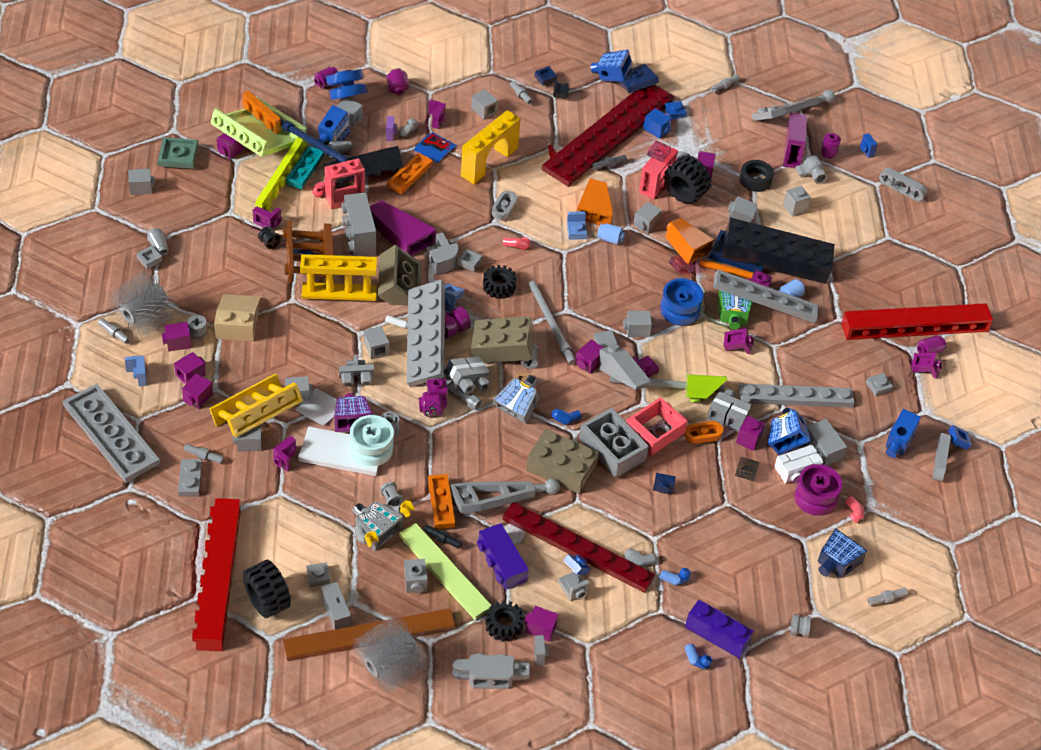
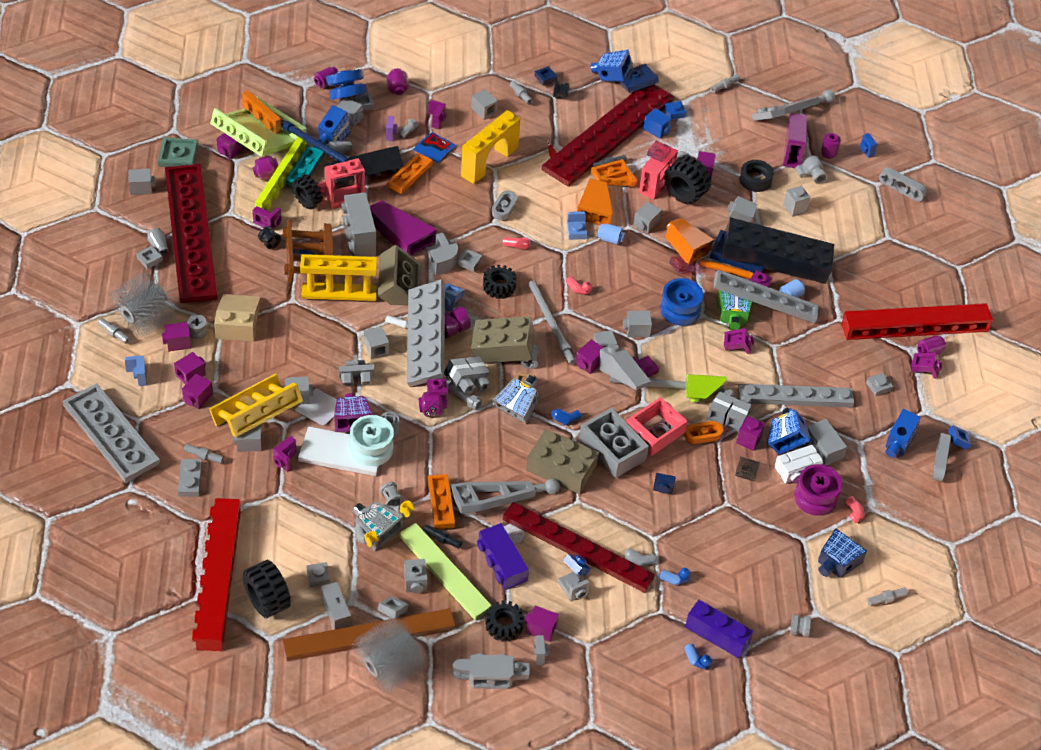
(190, 234): none -> dark red plate
(265, 167): none -> magenta head
(307, 191): none -> black tyre
(366, 100): none -> light grey plate
(393, 606): none -> light grey plate
(578, 288): none -> coral arm
(615, 174): none -> orange wing

